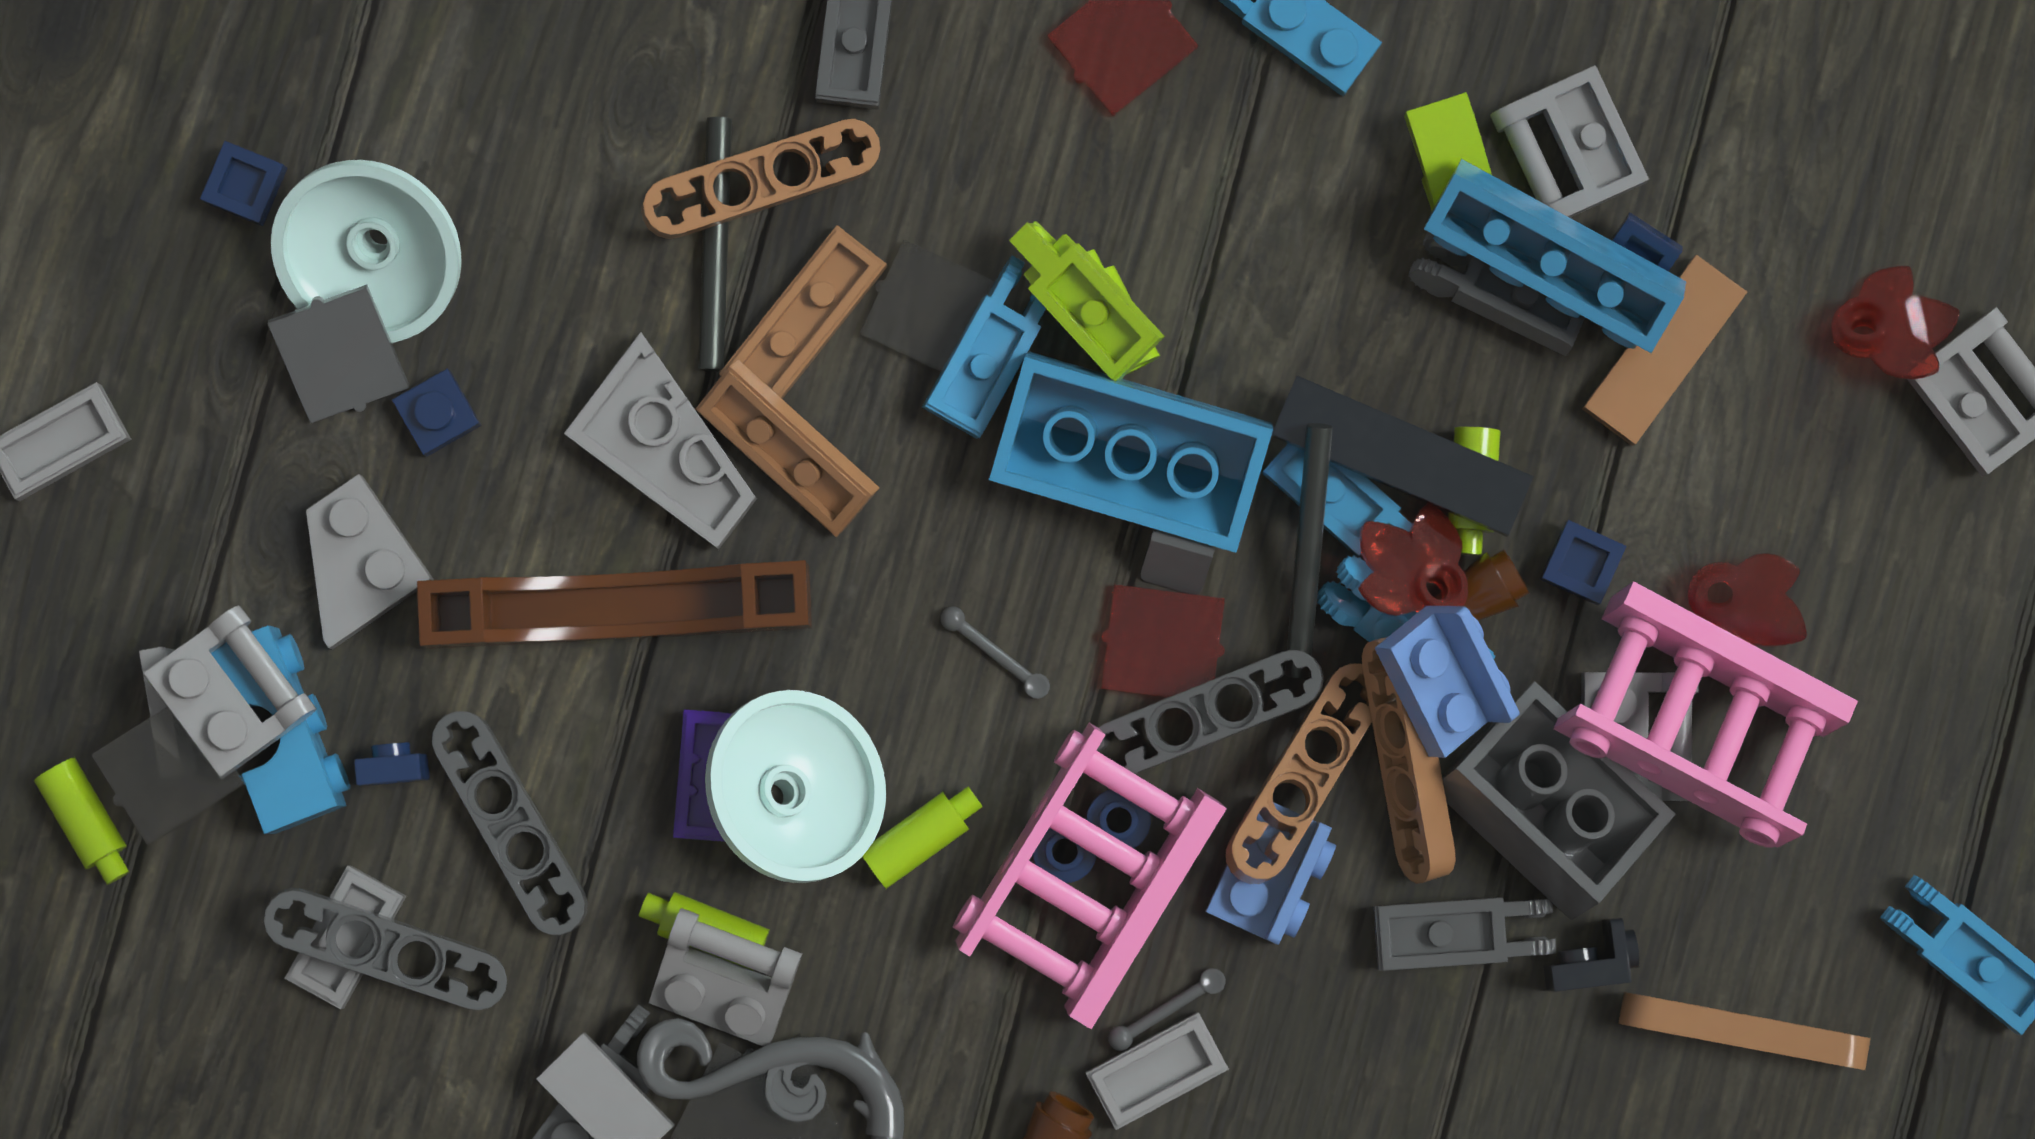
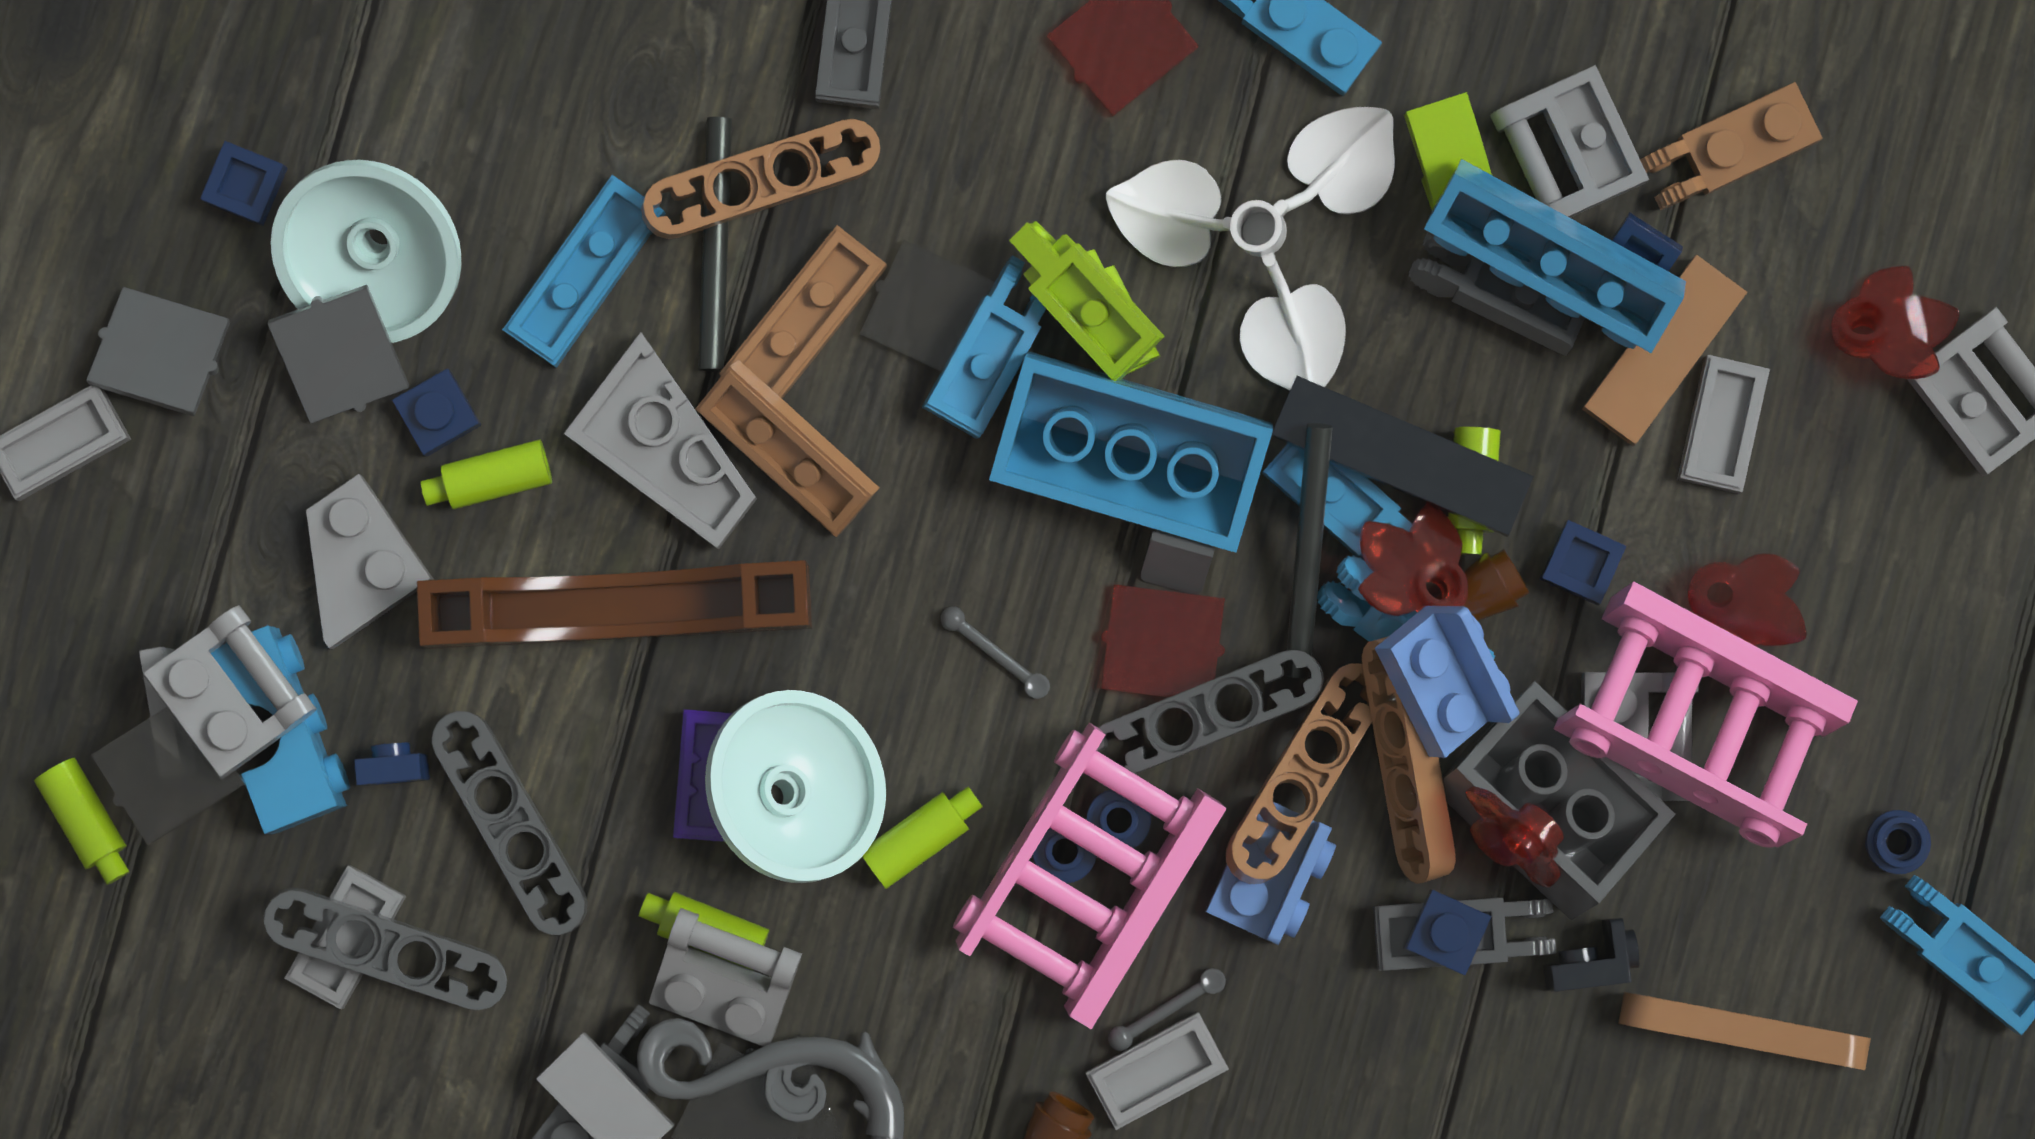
(158, 351): none -> dark grey piece
(489, 476): none -> lime cylinder
(582, 273): none -> dark azure tile
(1173, 208): none -> white plant
(1447, 932): none -> dark blue plate
(1516, 836): none -> clear red plate
(1723, 424): none -> light grey tile
(1737, 144): none -> medium nougat hinge
(1917, 845): none -> dark blue plate

